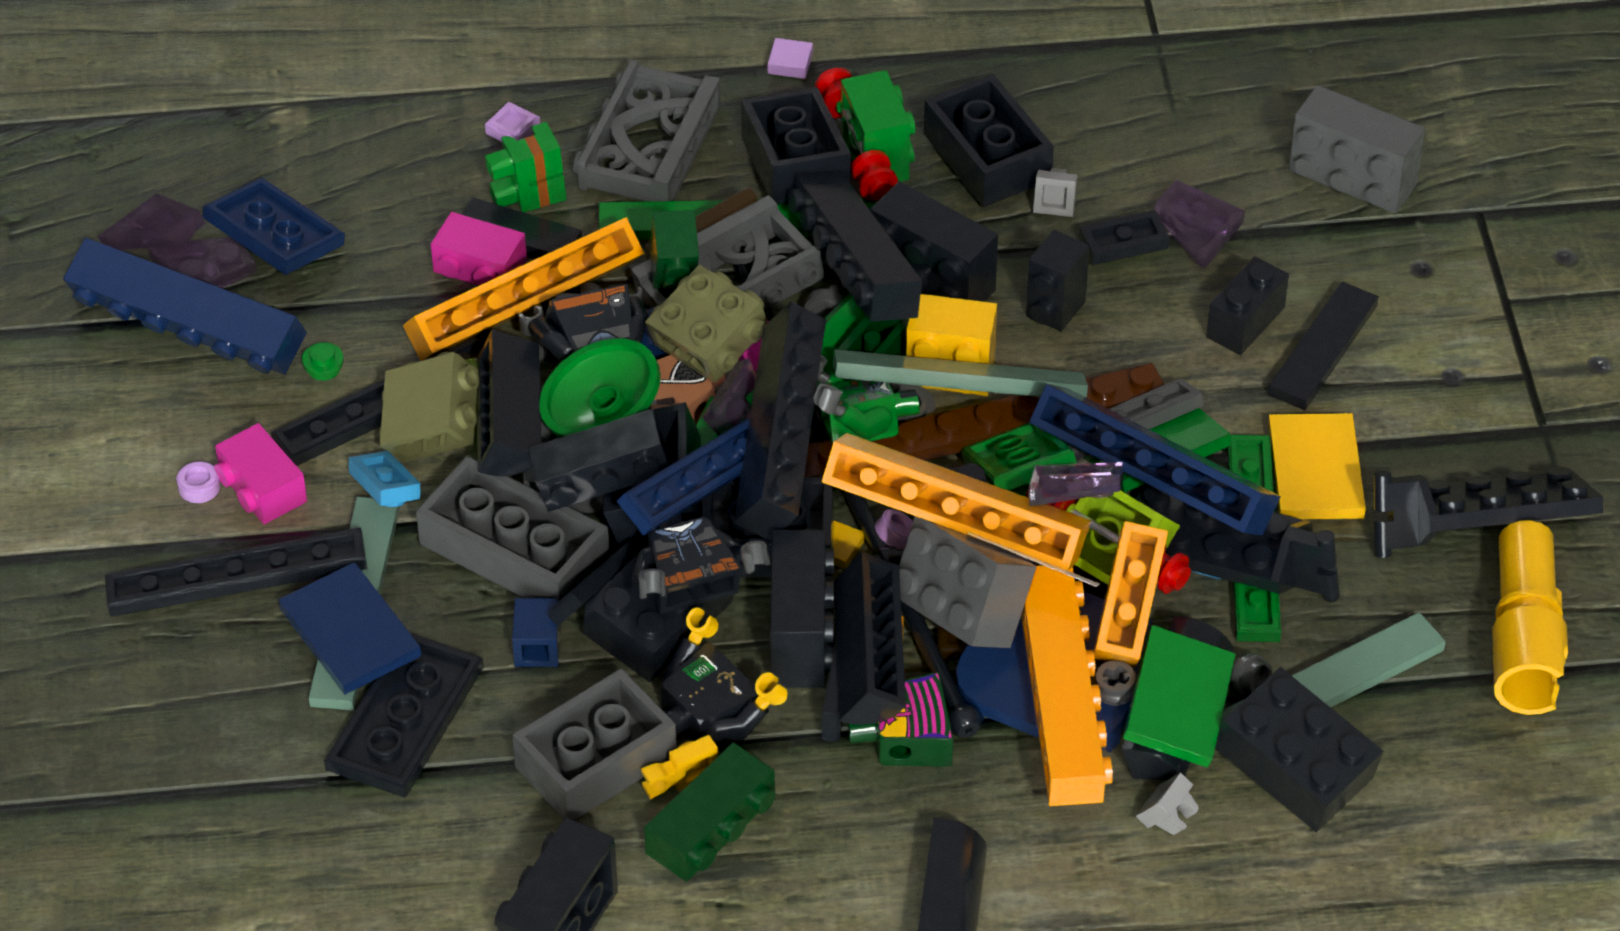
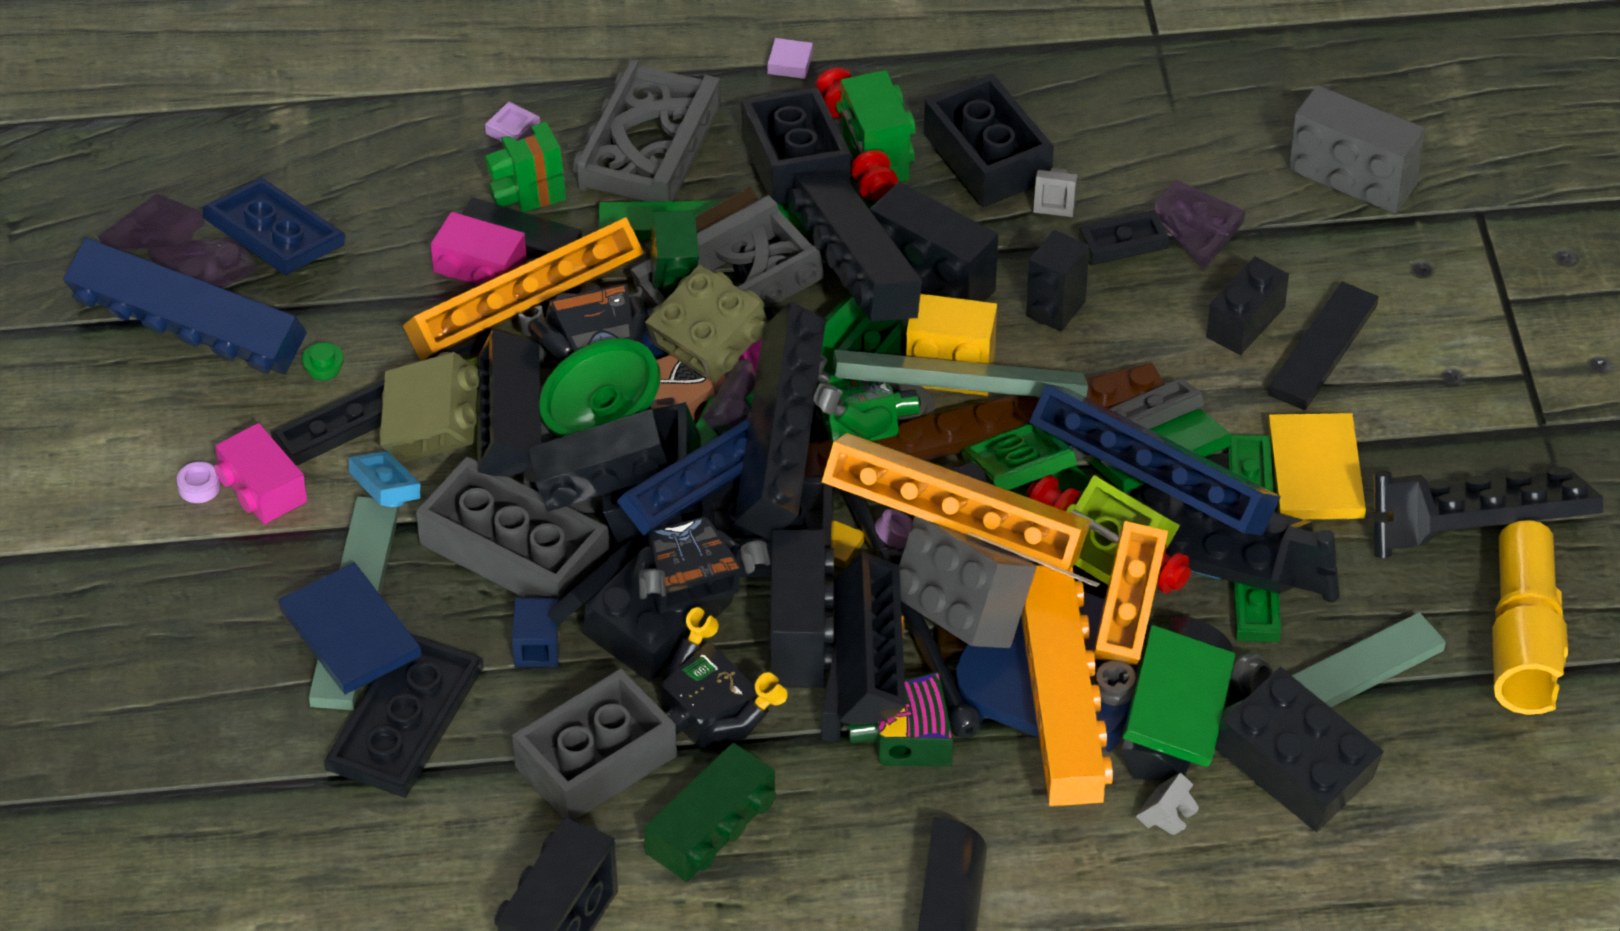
(233, 572): black tile -> none
(681, 769): yellow plate -> none
(823, 300): dark grey tile -> none
(1074, 481): clear purple wing -> none

